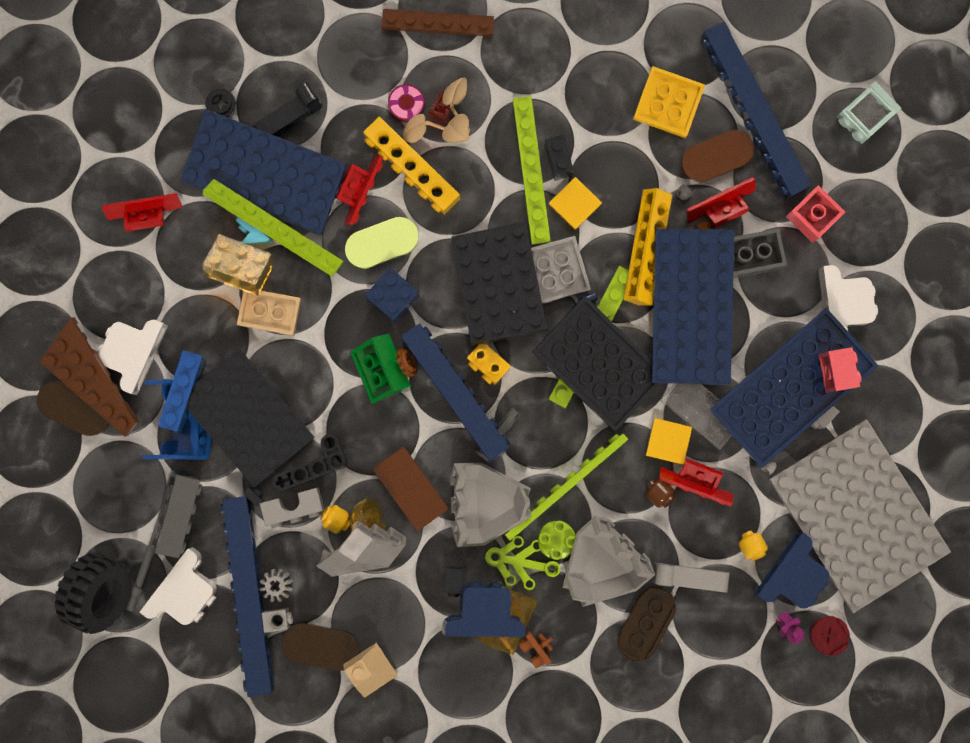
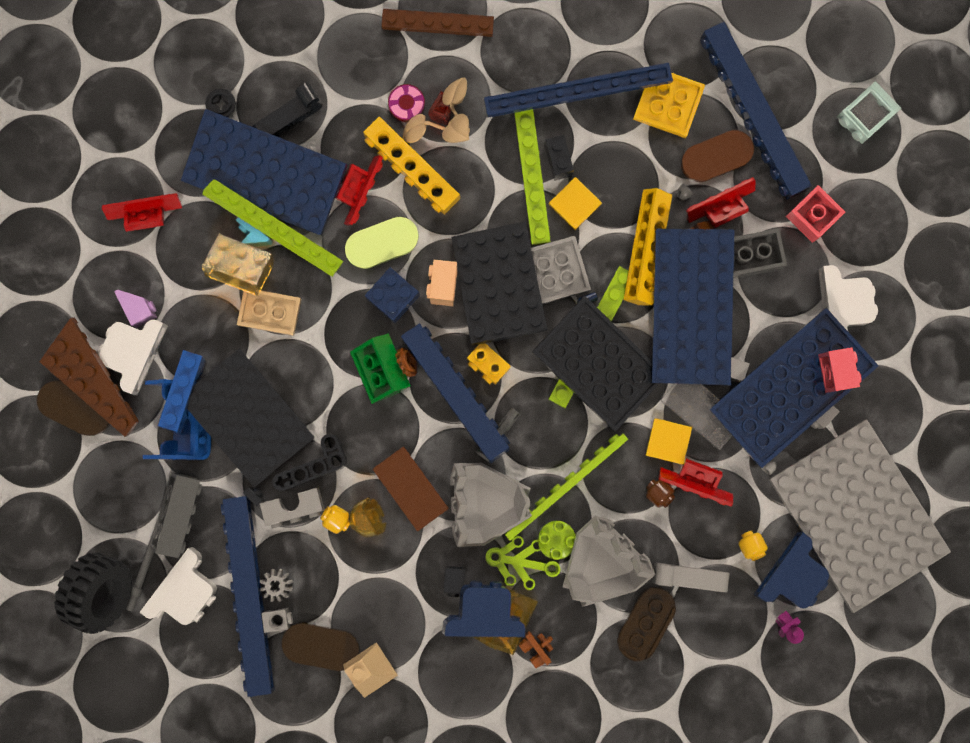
(136, 308): none -> lavender slope
(363, 550): light grey panel -> none
(443, 282): none -> light nougat brick
(578, 90): none -> dark blue plate
(738, 370): none -> light grey brick
(829, 635): dark red tile -> none

